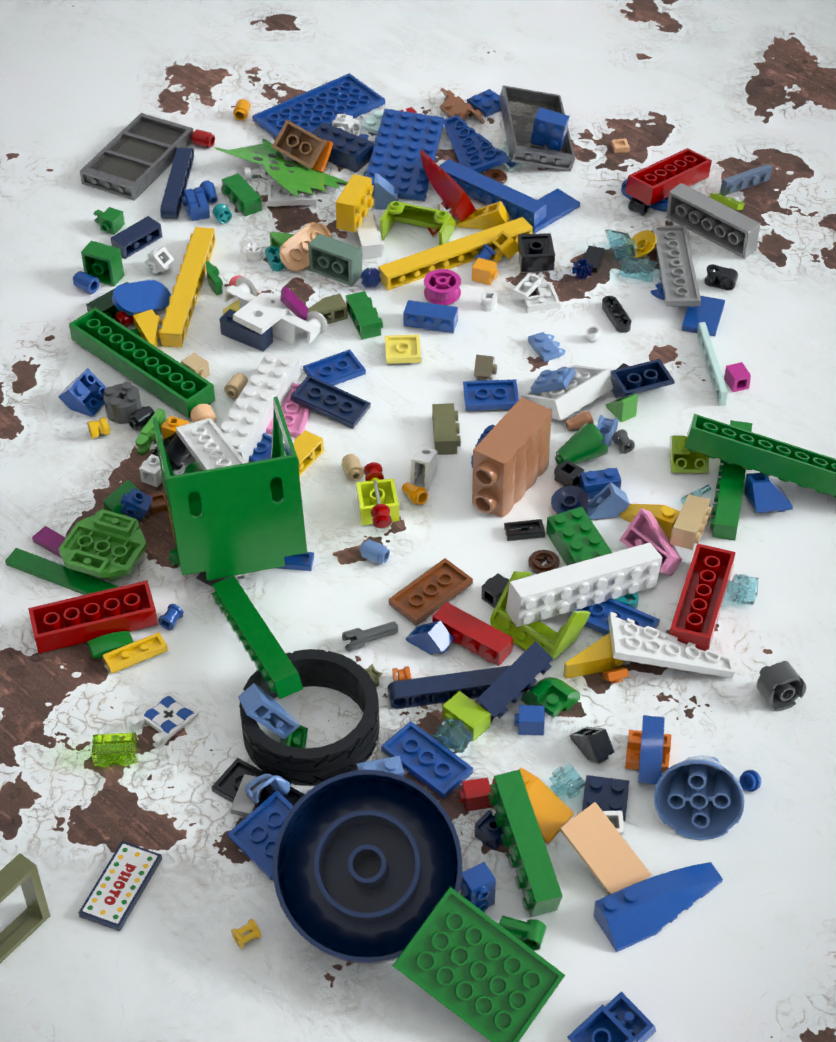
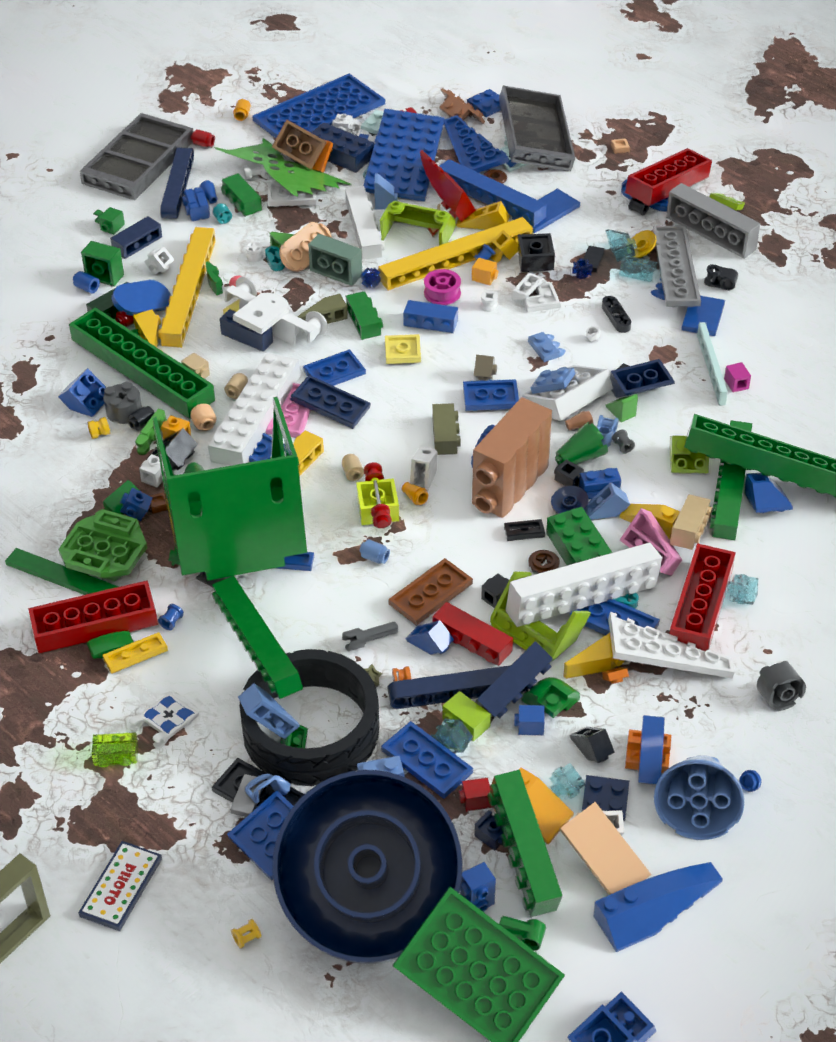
(49, 540): magenta tile -> none
(208, 445): white plate -> none
(291, 301): magenta tile -> none
(354, 203): yellow brick -> none
(549, 129): blue piece -> none
(699, 492): clear light blue pin -> none
(746, 179): sand blue plate -> none

